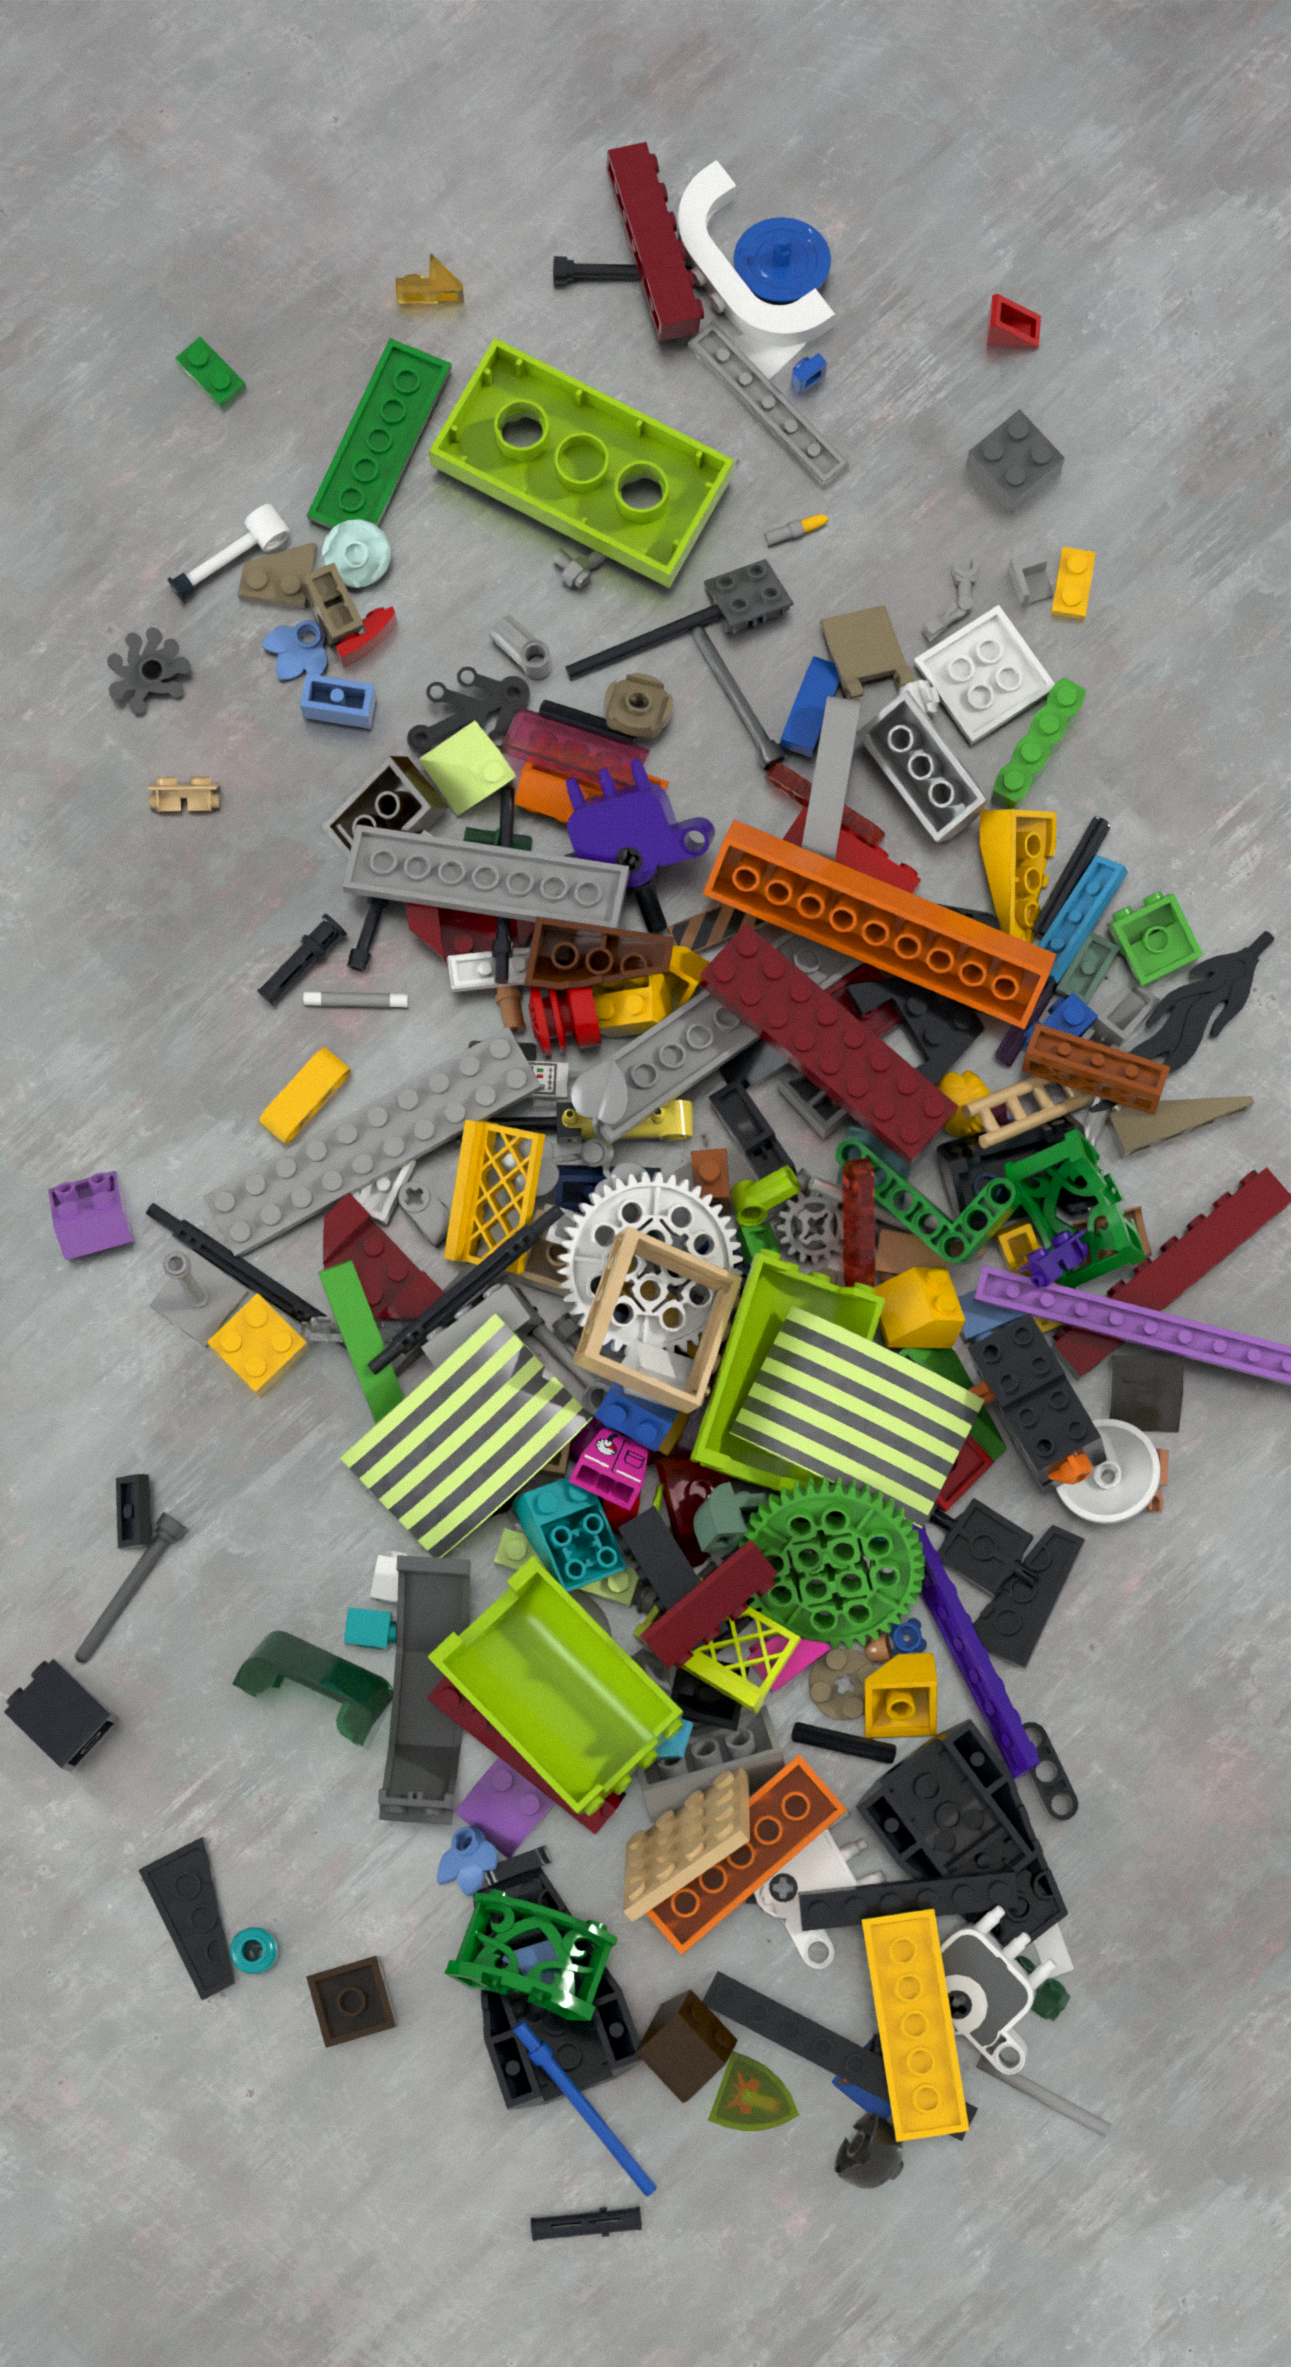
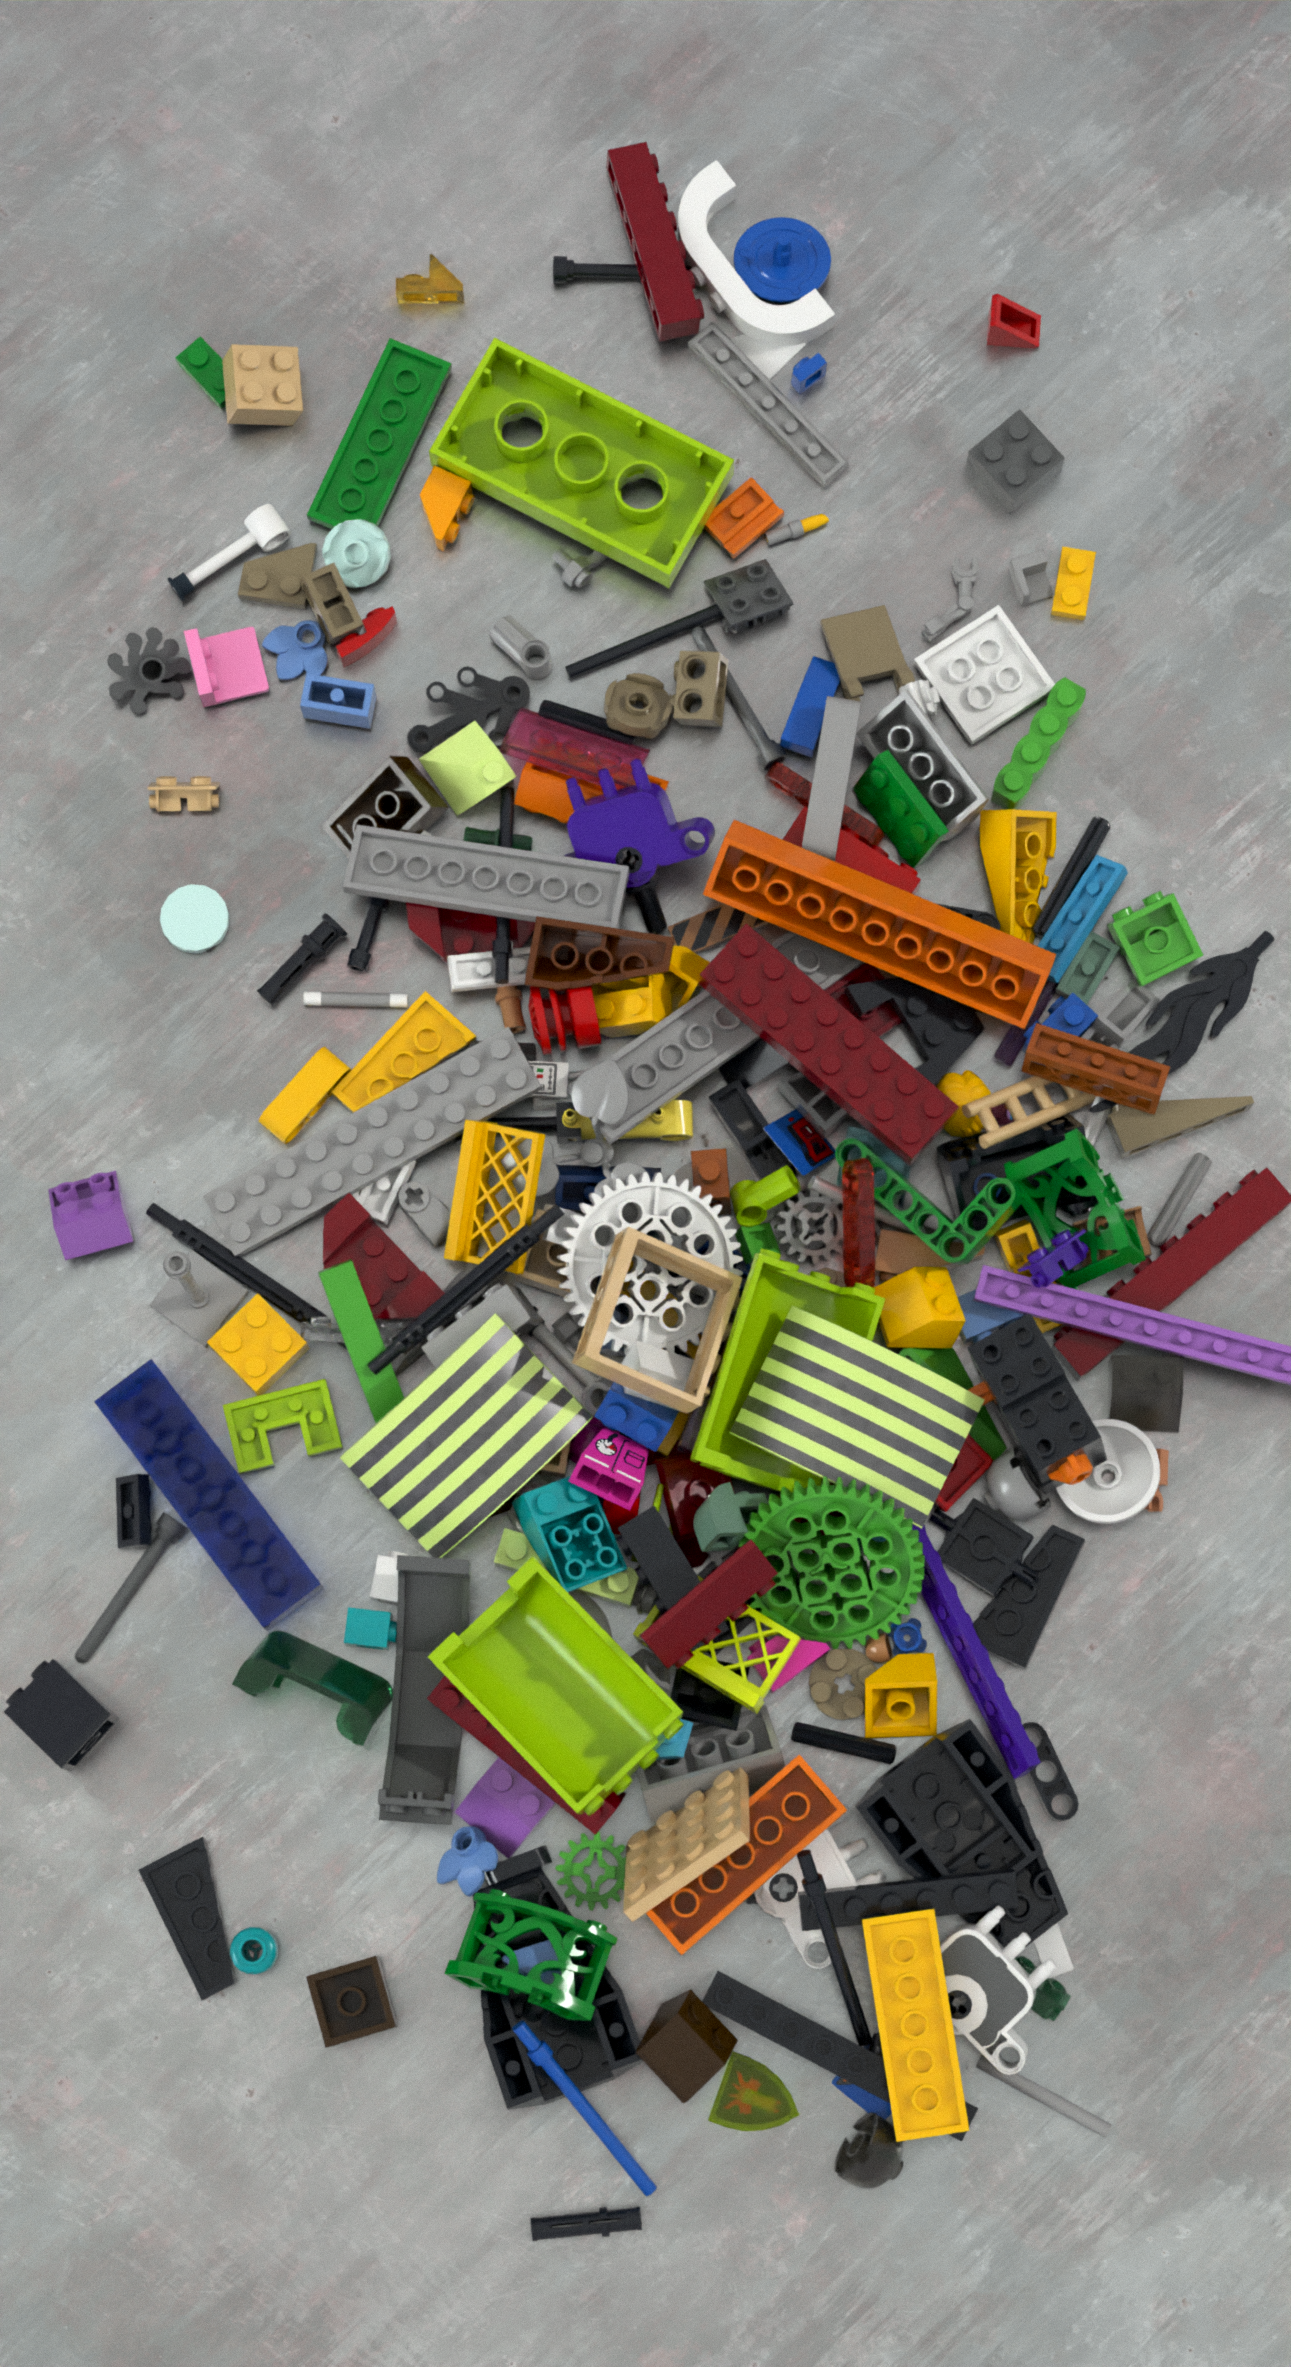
(194, 918): none -> light aqua tile
(209, 1495): none -> clear blue brick
(226, 665): none -> bright pink bracket
(262, 385): none -> tan brick
(302, 1404): none -> lime plate
(407, 1050): none -> yellow wing
(443, 502): none -> light orange slope
(577, 1869): none -> bright green gear
(709, 688): none -> dark tan brick
(743, 517): none -> orange plate
(800, 1142): none -> sticker
(814, 1888): none -> black bar
(900, 809): none -> green plate
(1014, 1487): none -> light grey cylinder
(1179, 1199): none -> light grey axle

